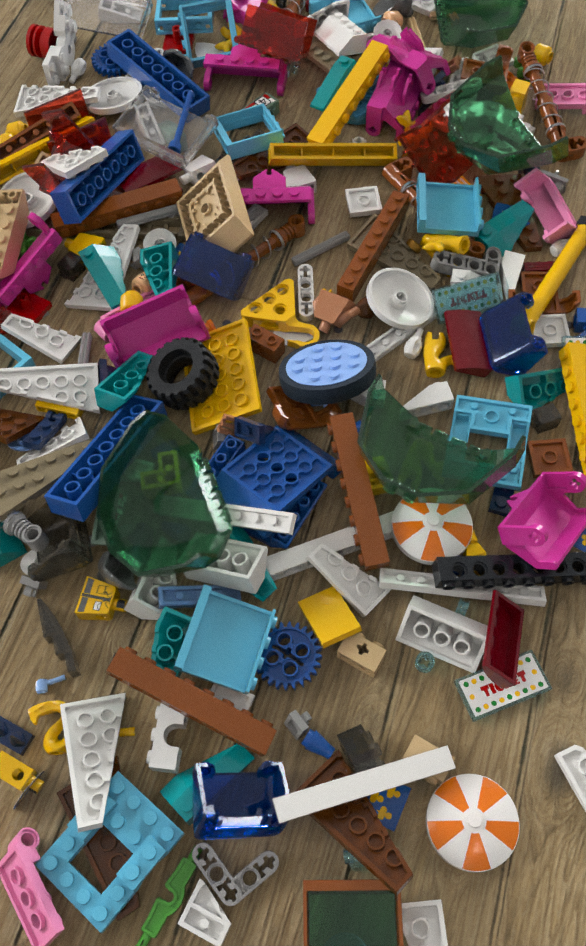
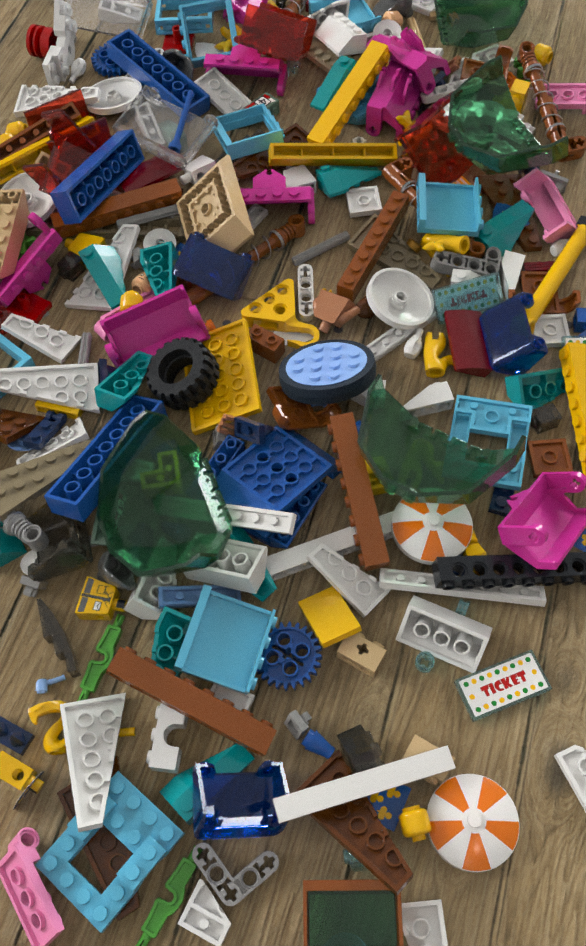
(75, 162): white plate -> none
(97, 668): none -> bright green piece
(222, 92): none -> white tile
(337, 180): none -> teal wedge
(414, 823): none -> yellow head
(503, 641): dark red slope -> none

